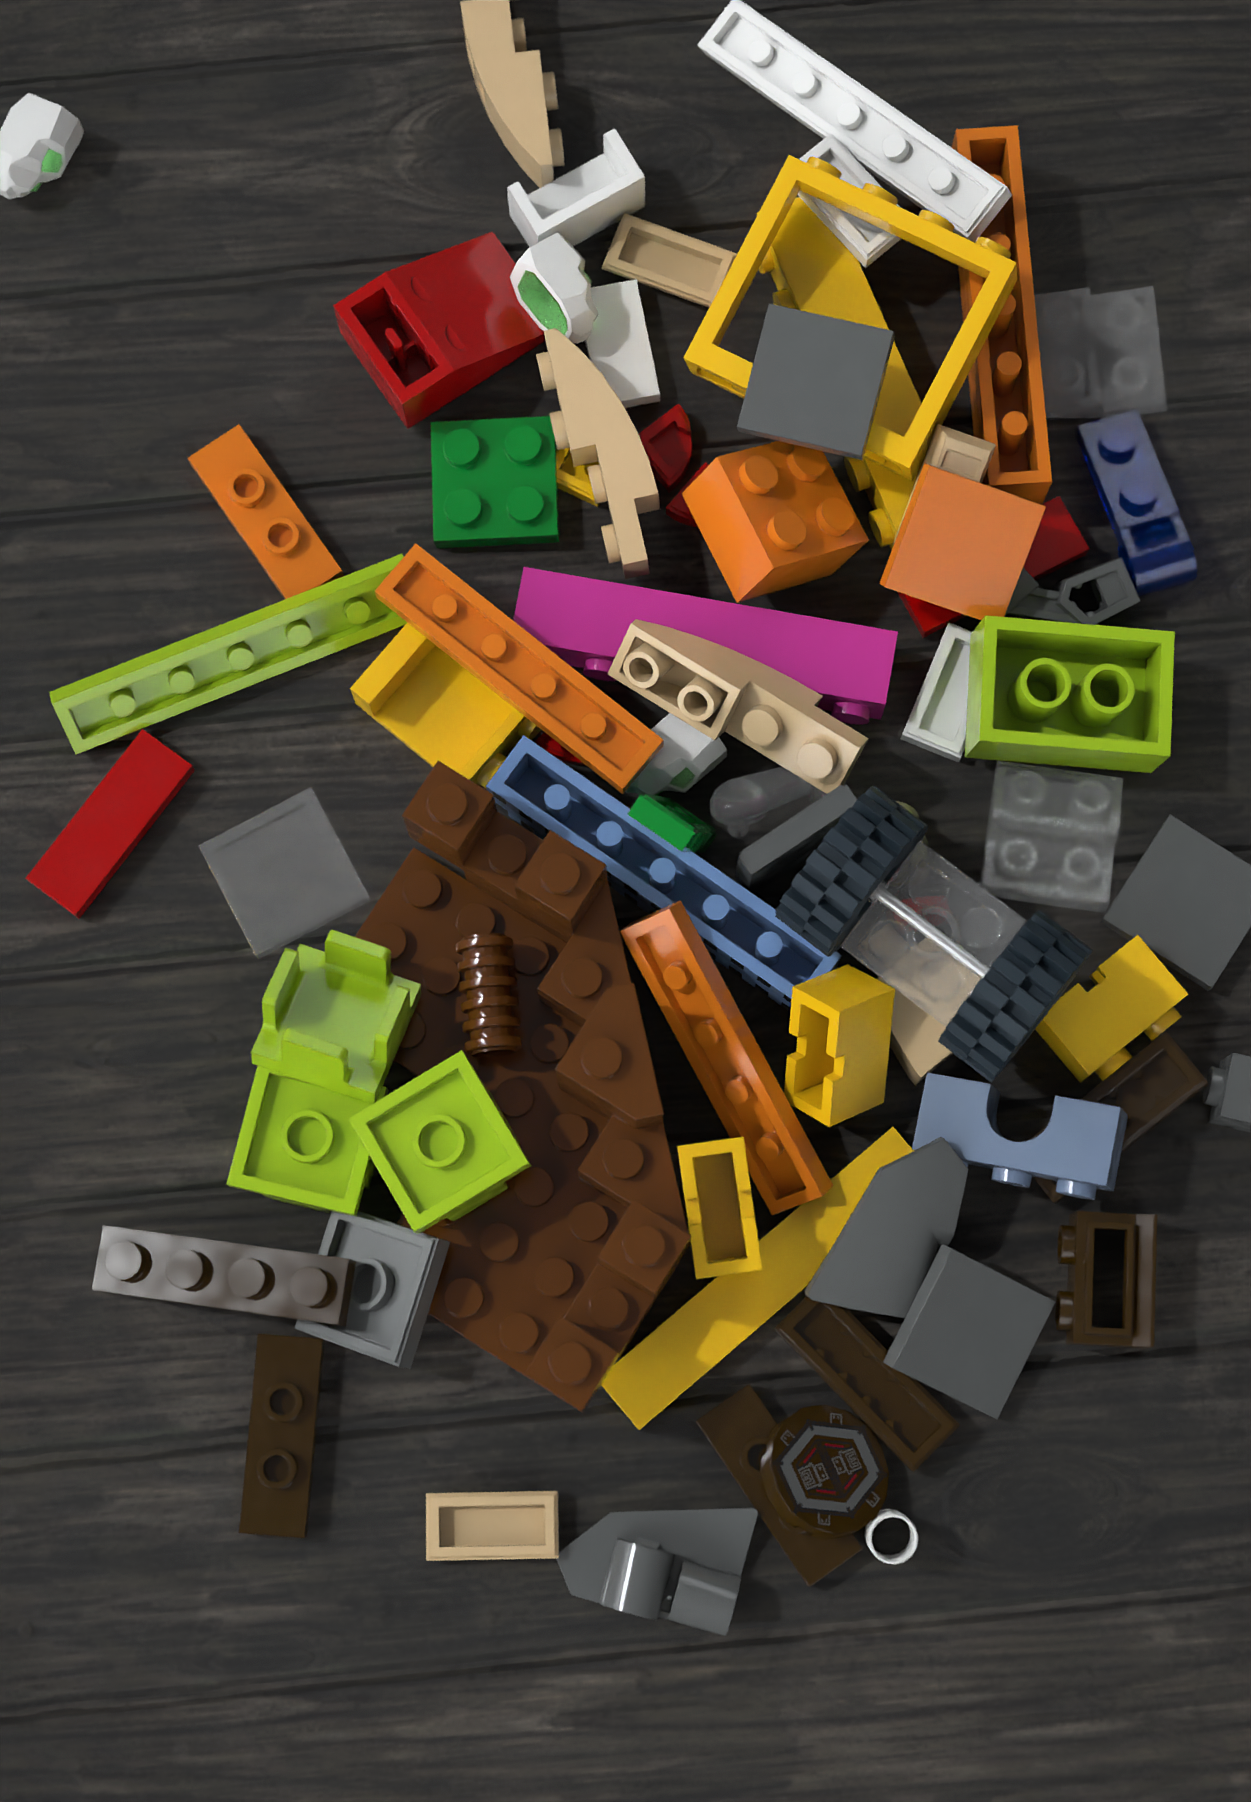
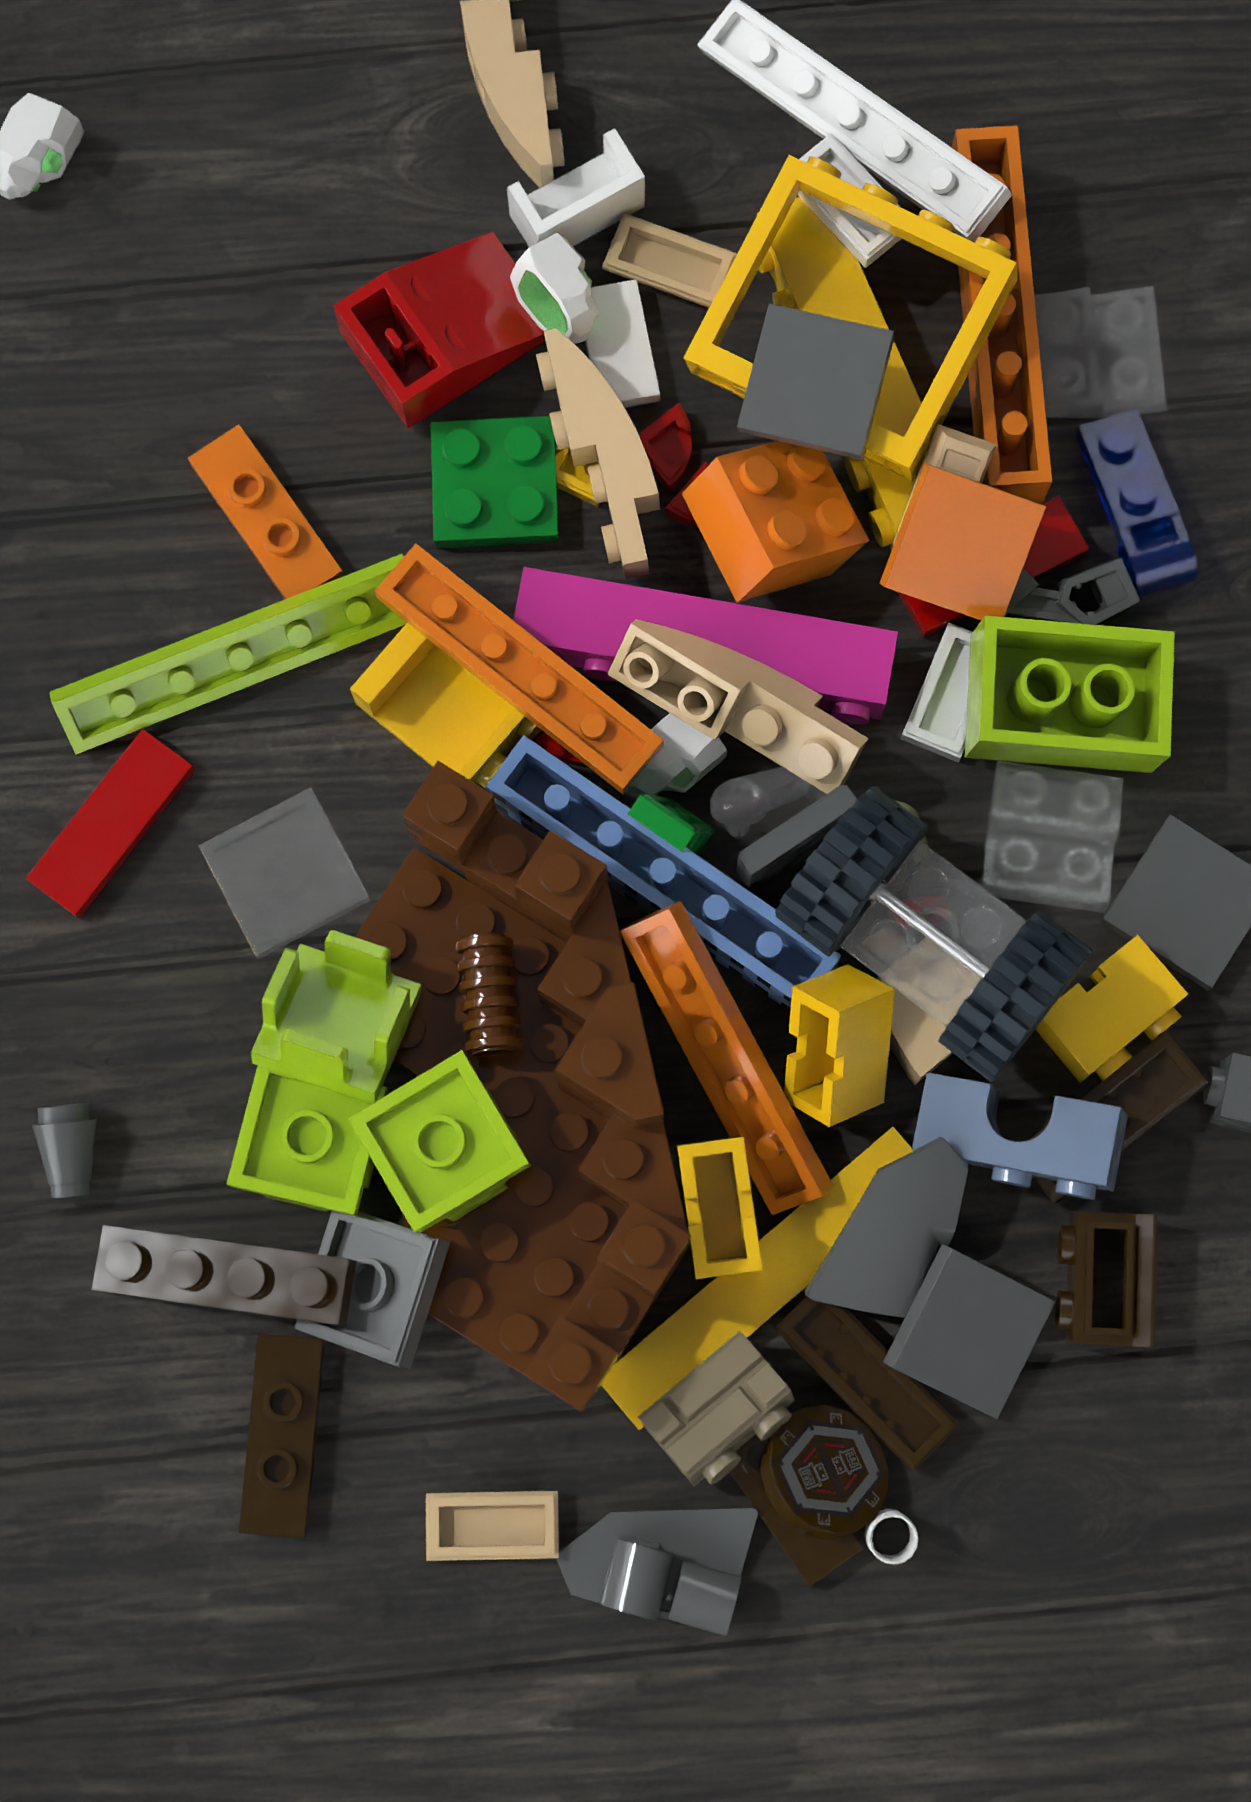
(66, 1147): none -> dark grey cone
(719, 1411): none -> dark tan brick

